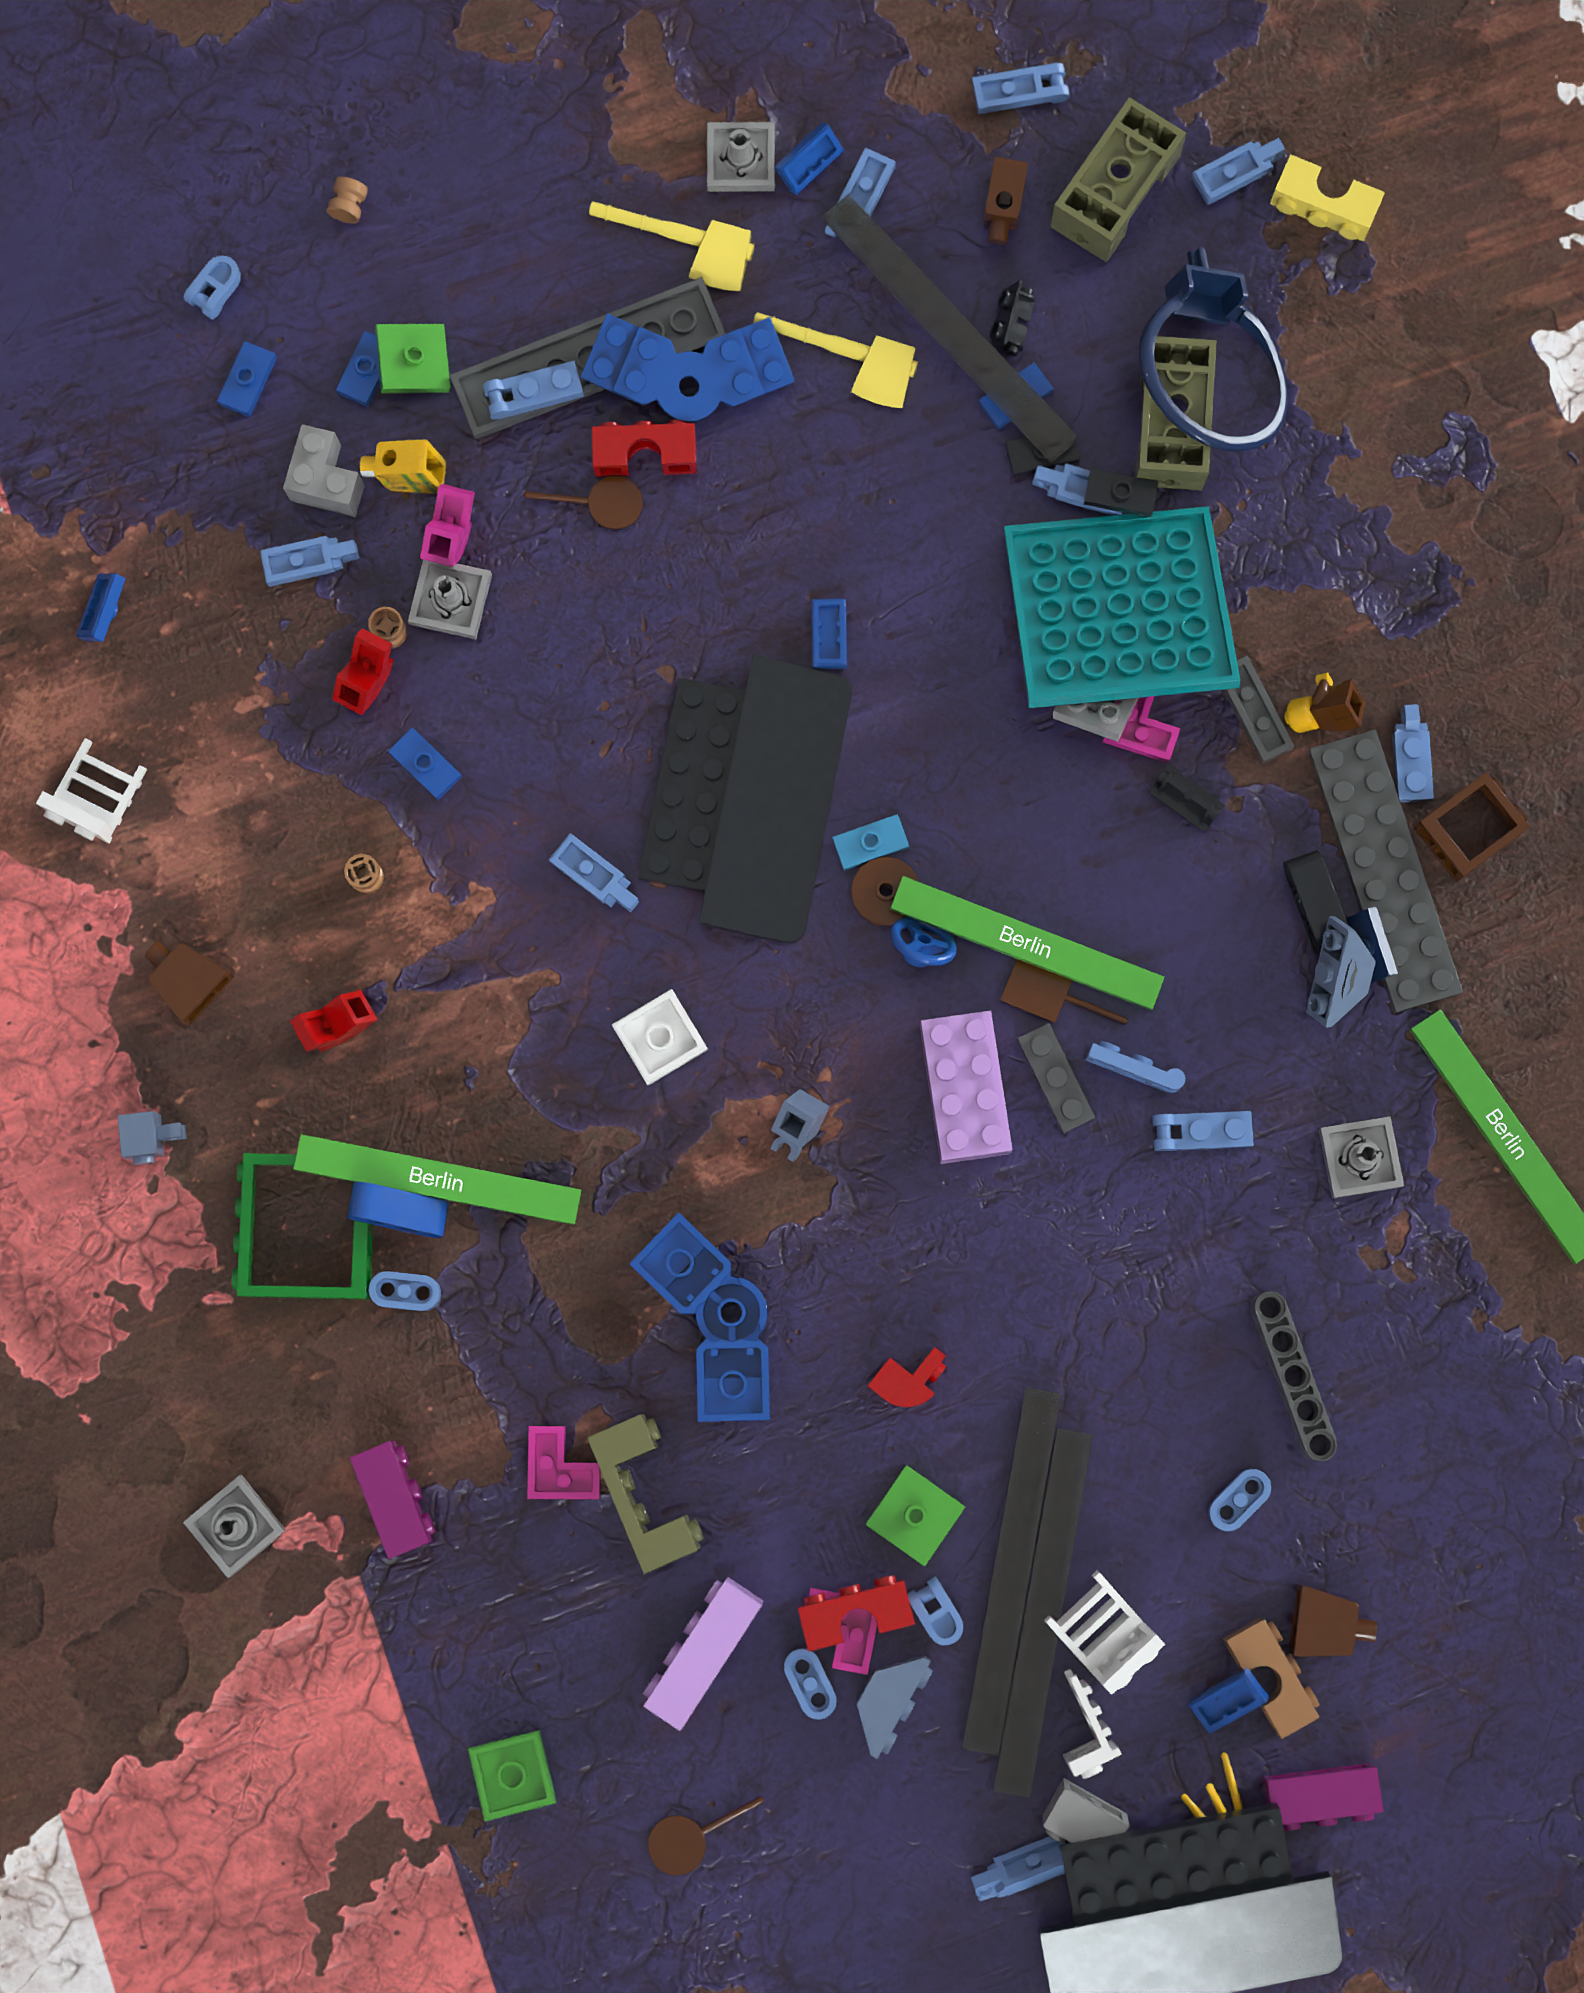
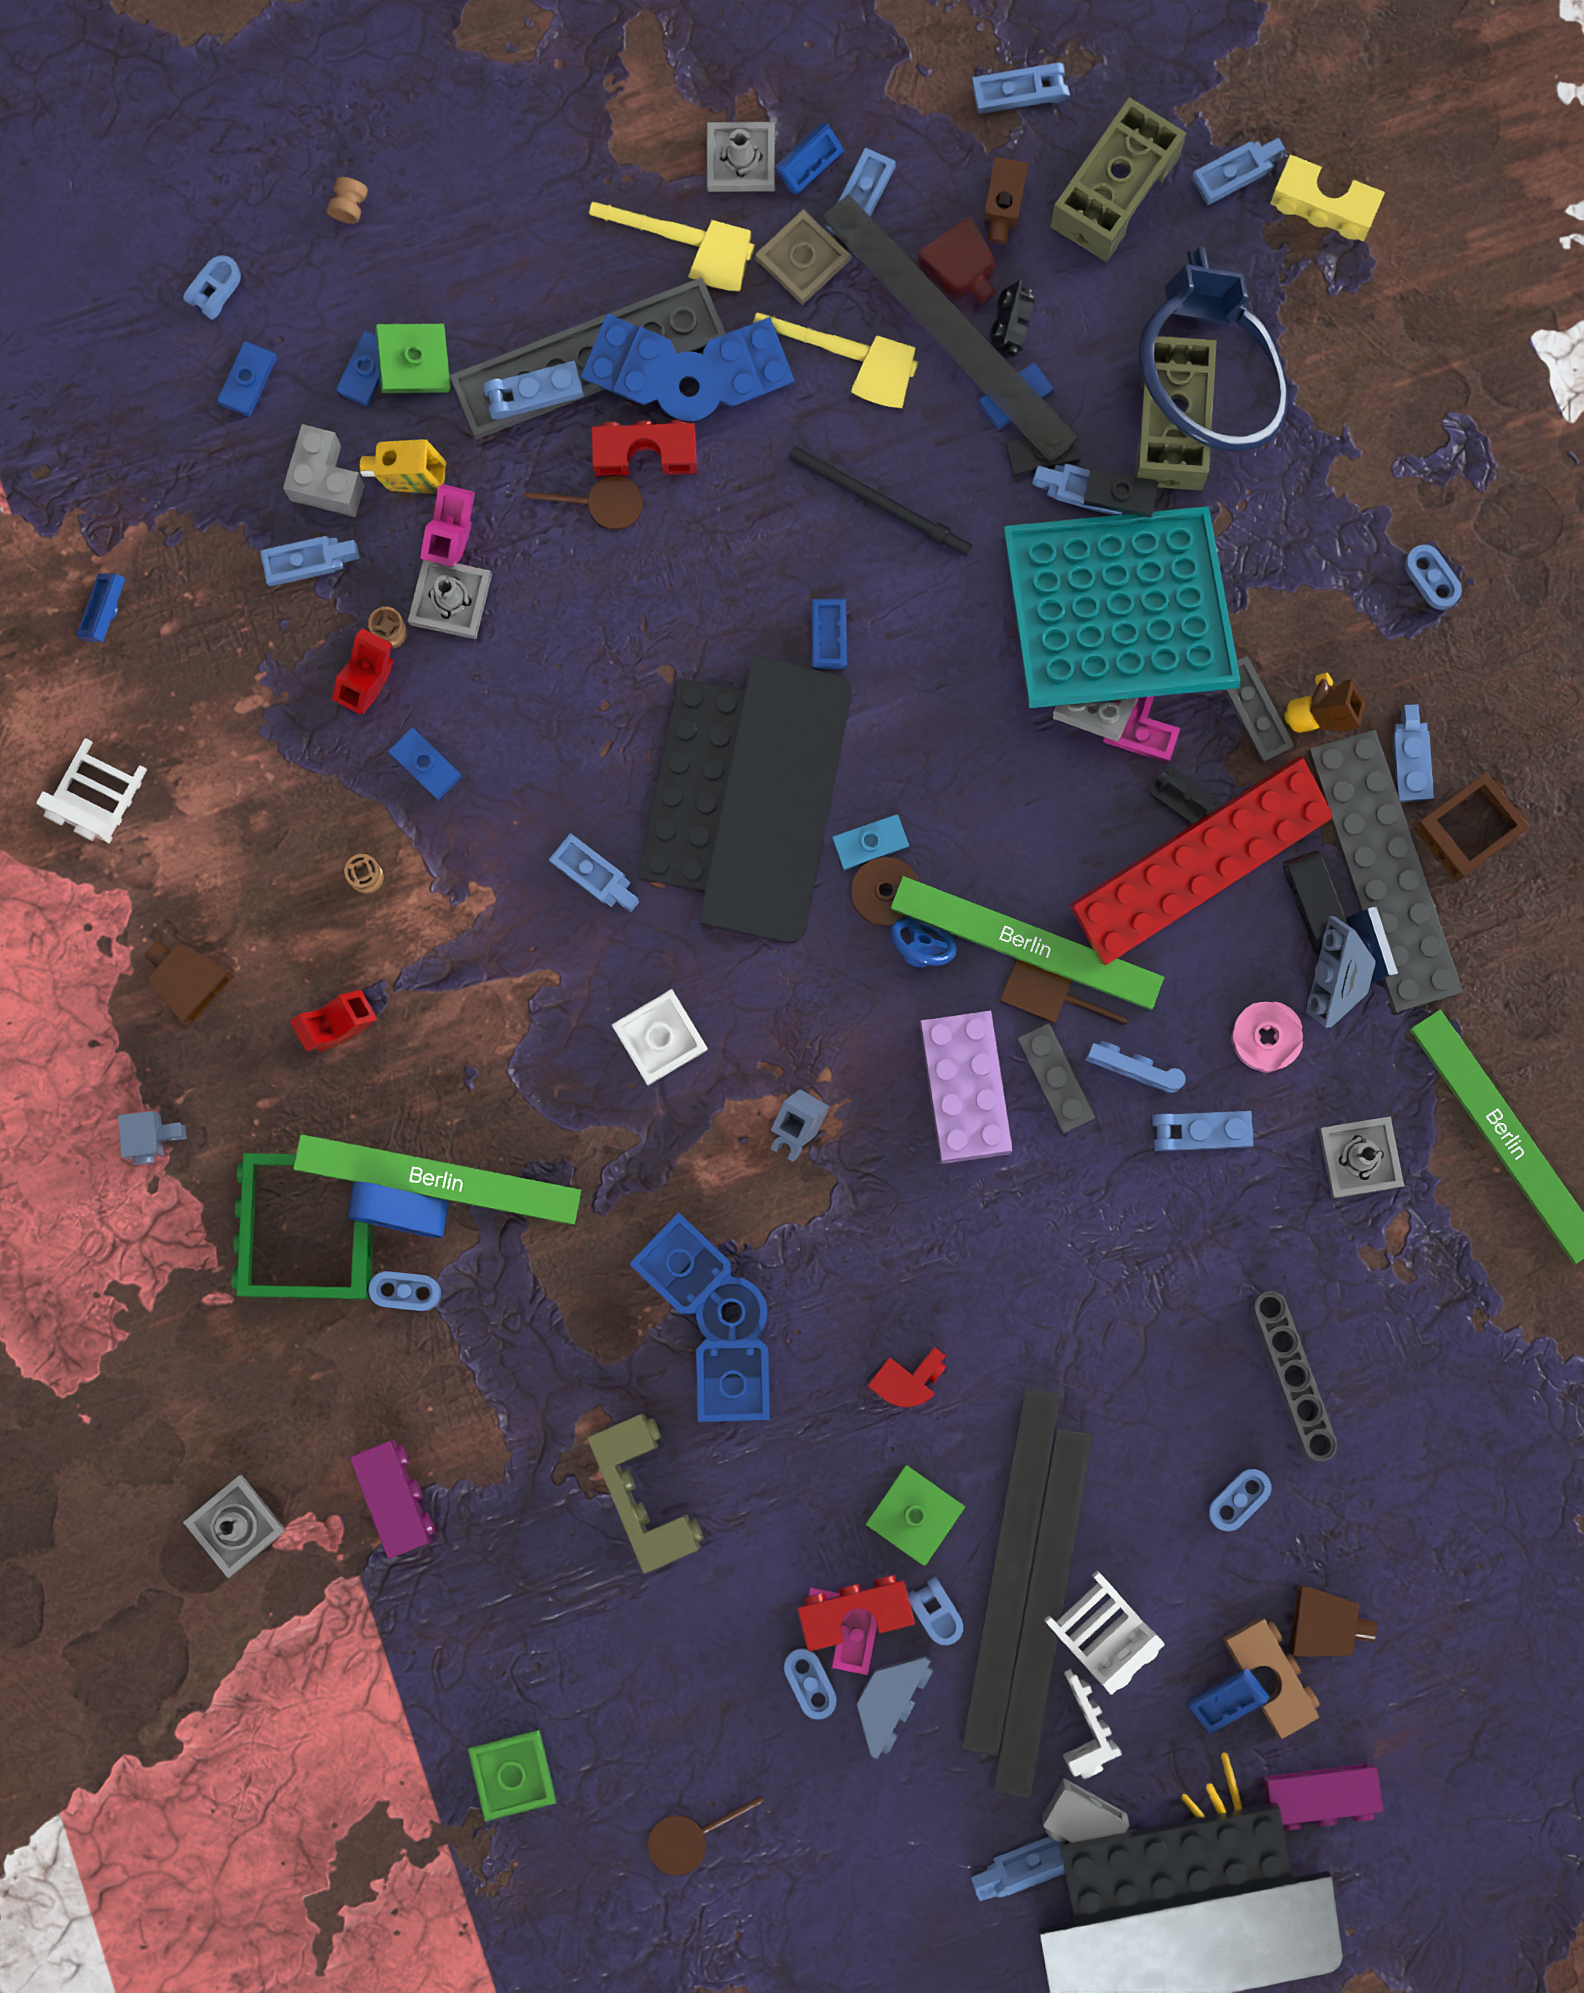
(549, 1473): dark pink plate -> none
(703, 1653): lavender brick -> none
(802, 257): none -> dark tan plate
(937, 533): none -> black bar
(960, 262): none -> clear red torso
(1201, 860): none -> red plate
(1287, 1036): none -> bright pink plate
(1434, 577): none -> medium blue plate

